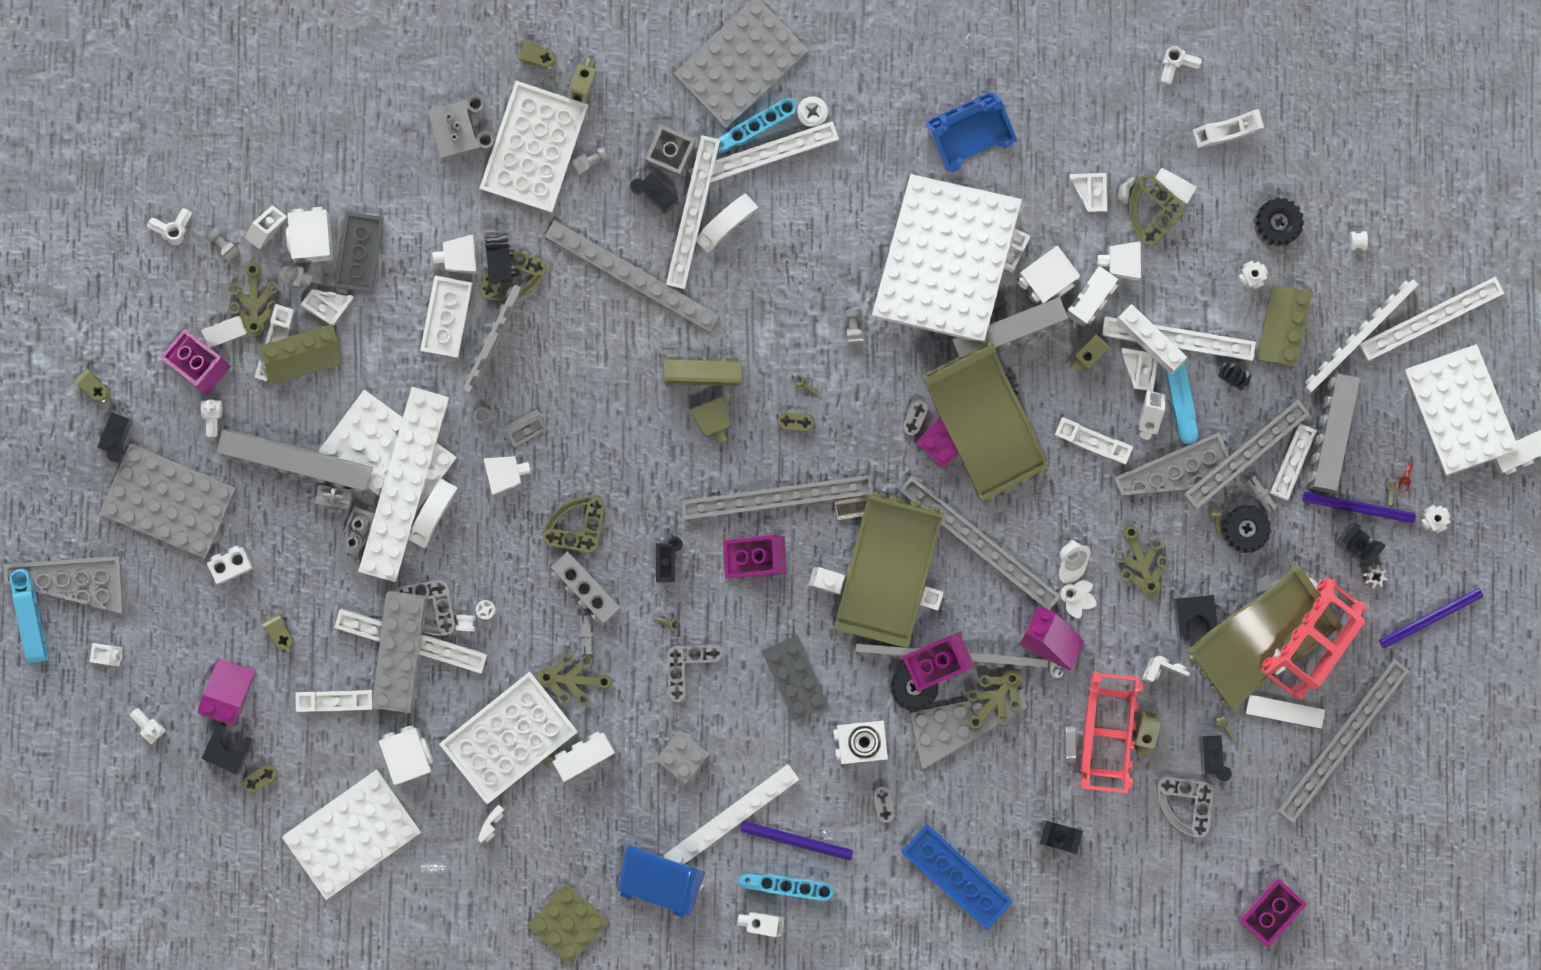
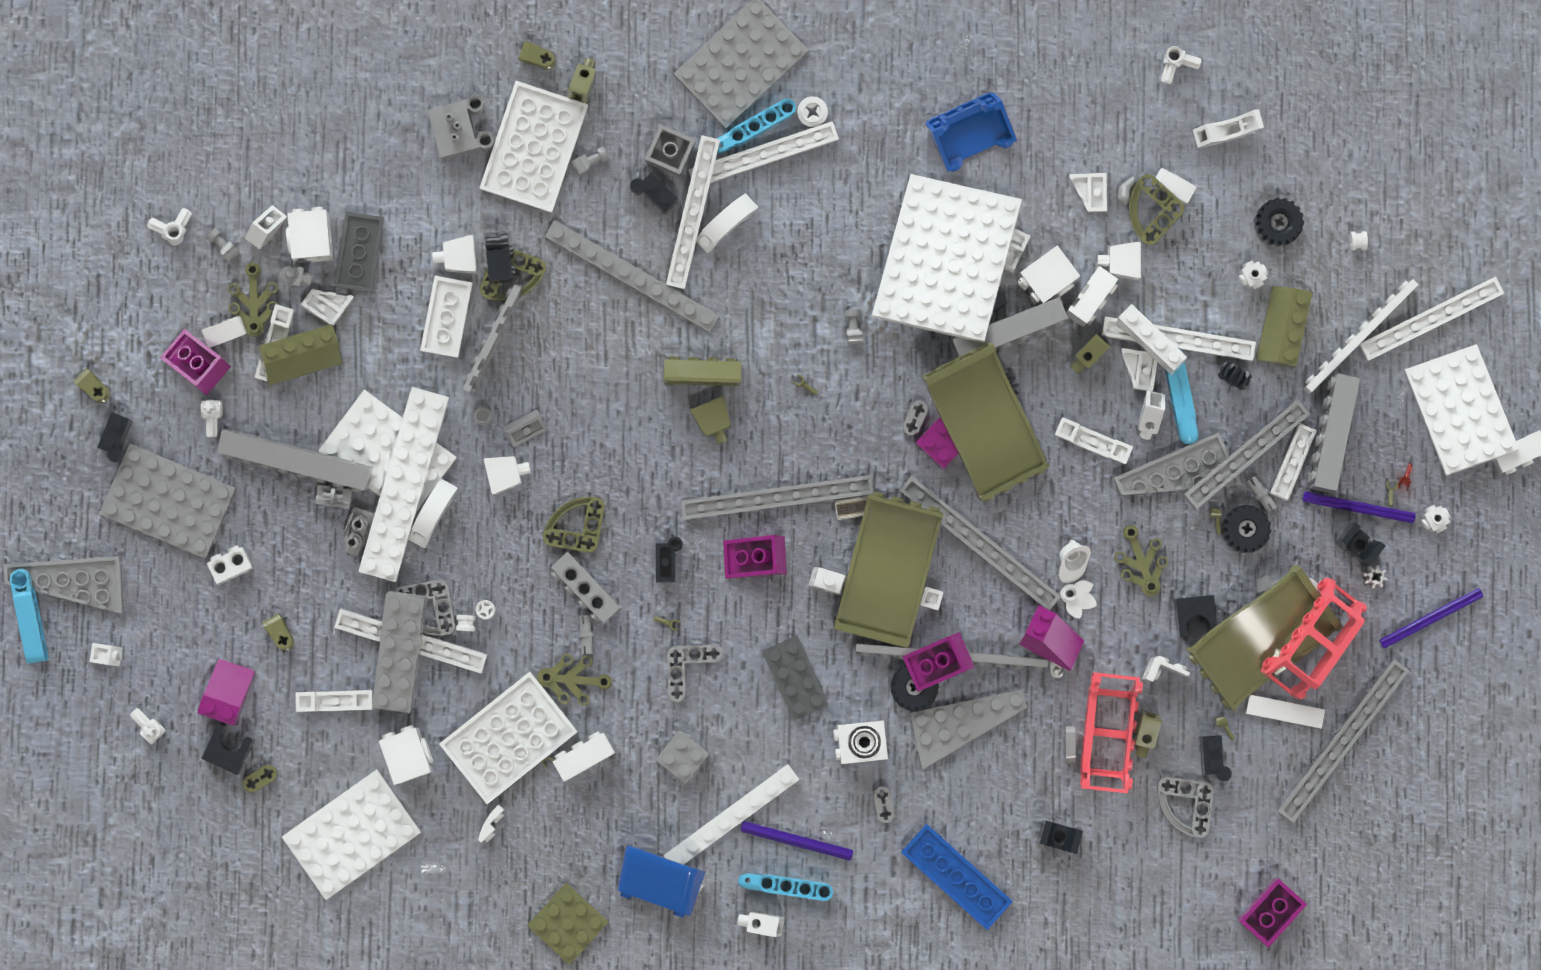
(796, 417): olive beam -> none
(996, 697): olive plant -> none

